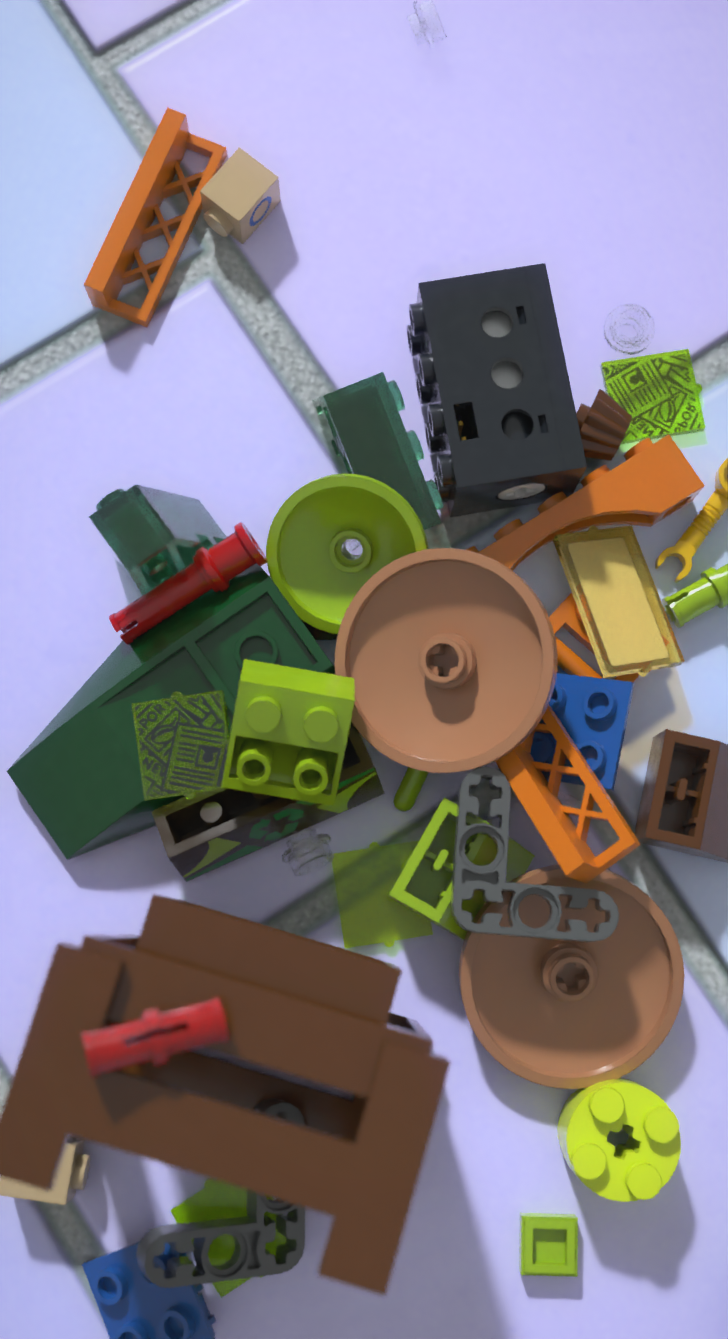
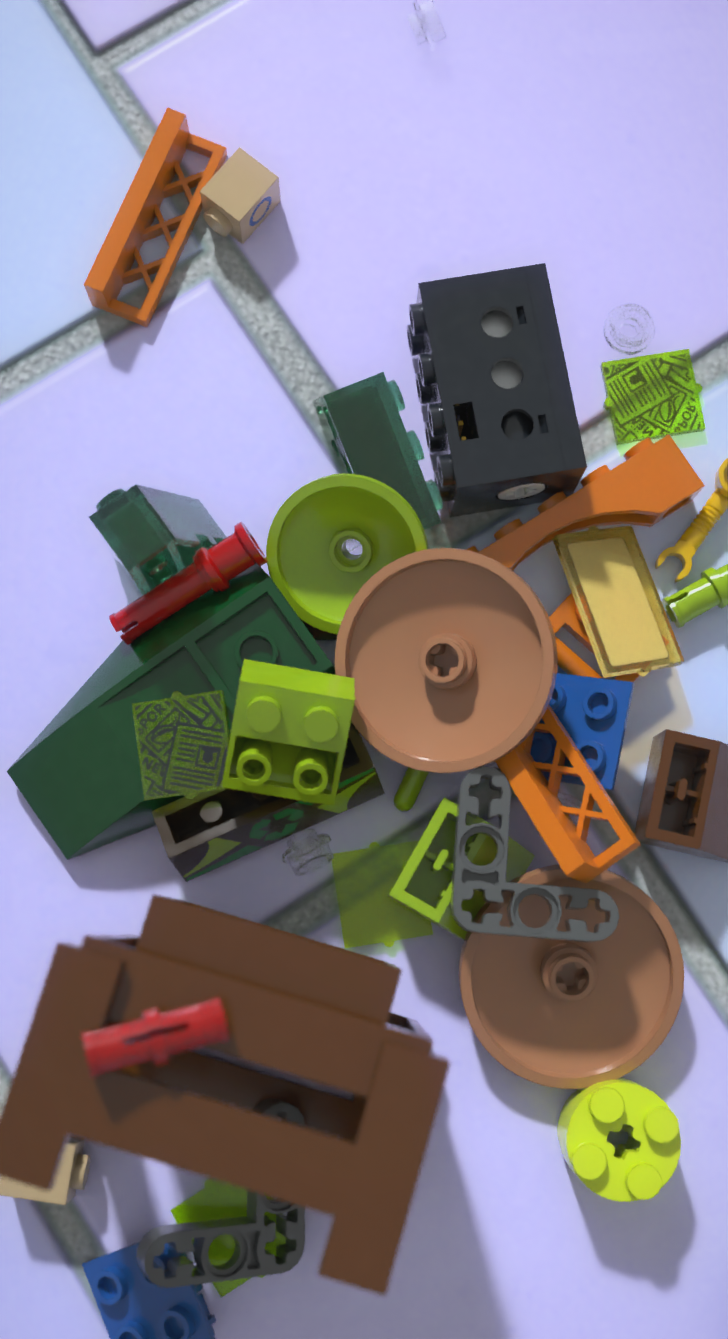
(548, 1244): lime tile -> none
(602, 426): reddish brown piece -> none

